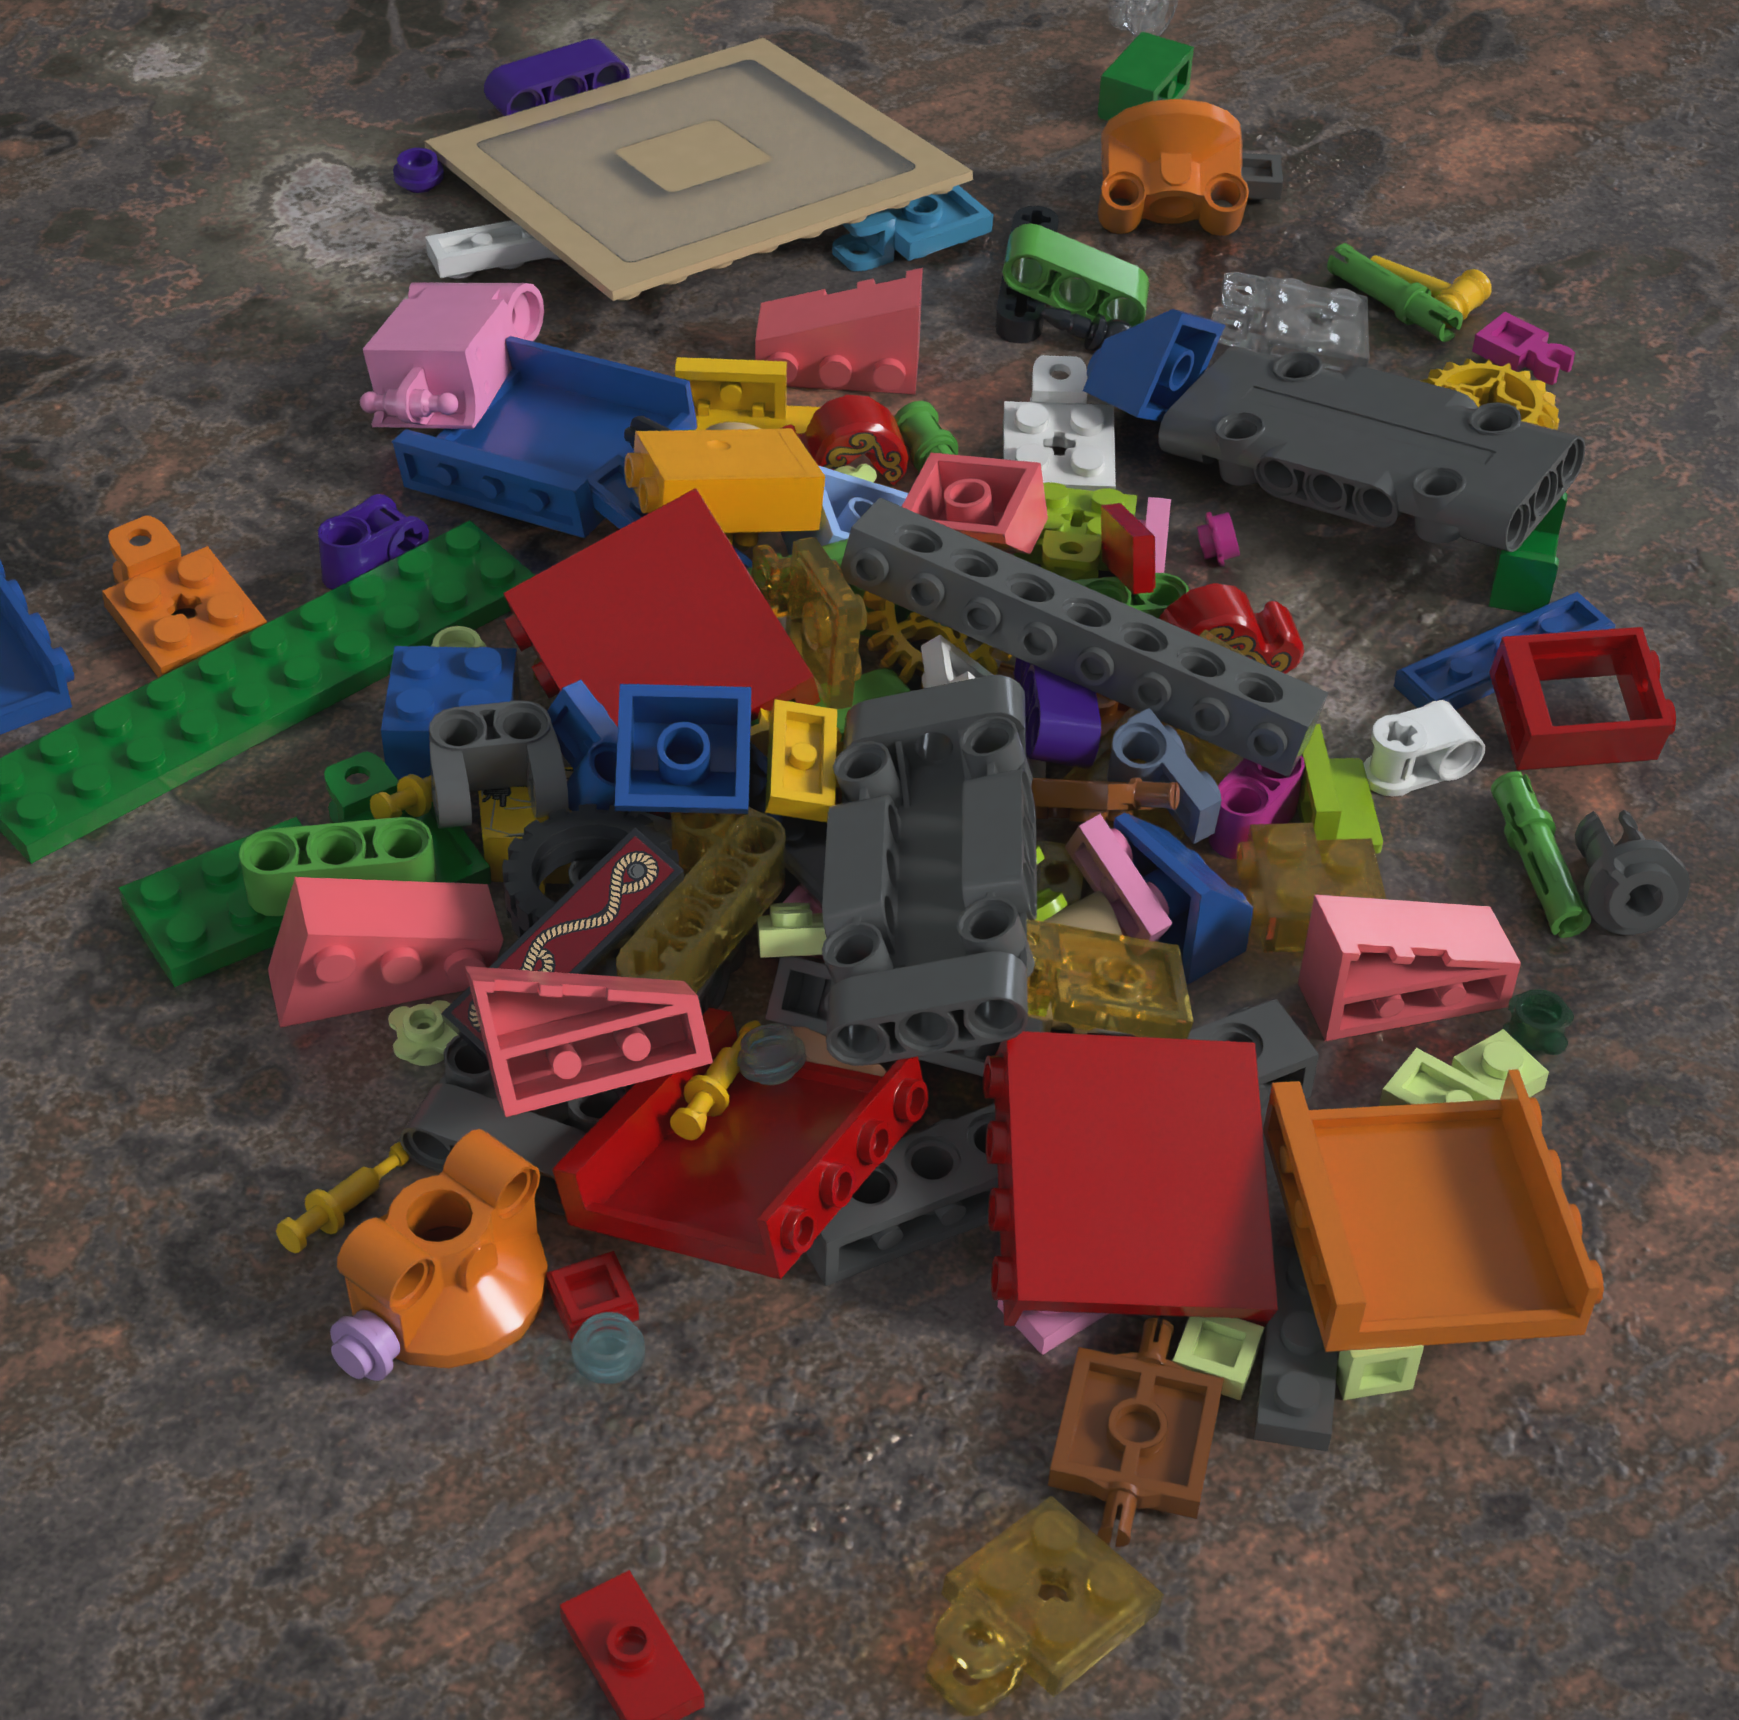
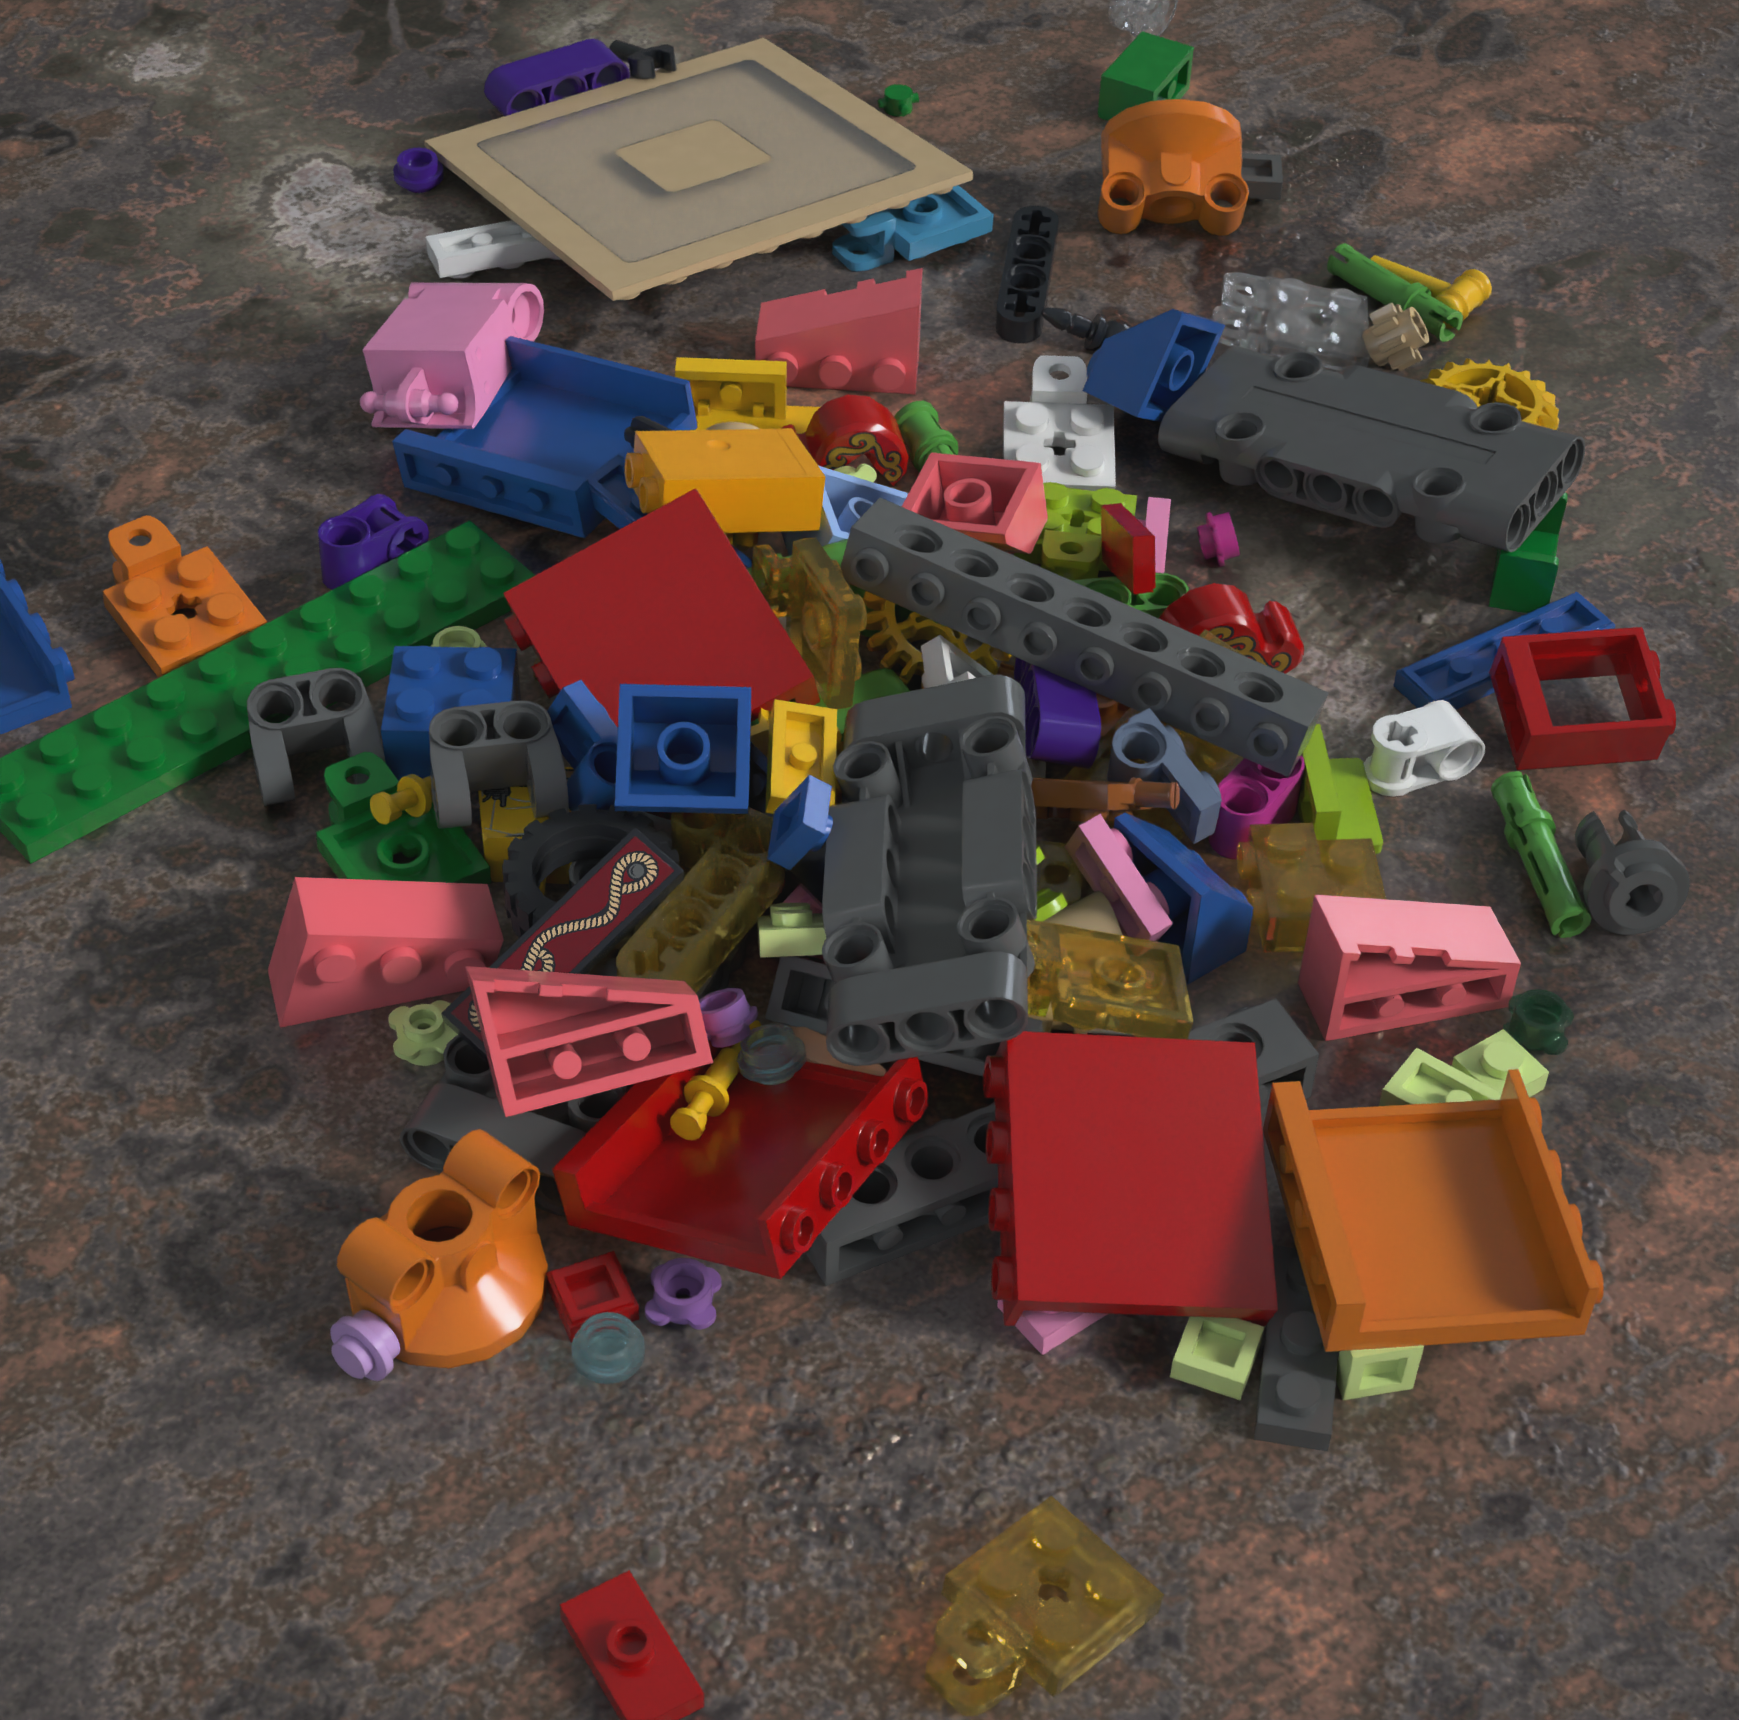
(200, 913): green plate -> none
(309, 725): none -> dark grey piece
(328, 1208): yellow piece -> none
(345, 850): bright green beam -> none
(645, 61): none -> black bar
(679, 1278): none -> medium lavender plate
(727, 1016): none -> medium lavender plate
(801, 823): none -> blue plate
(898, 100): none -> green piece
(1059, 260): bright green beam -> none
(1136, 1432): dark orange plate -> none
(1395, 336): none -> tan gear
(1522, 345): dark pink plate -> none

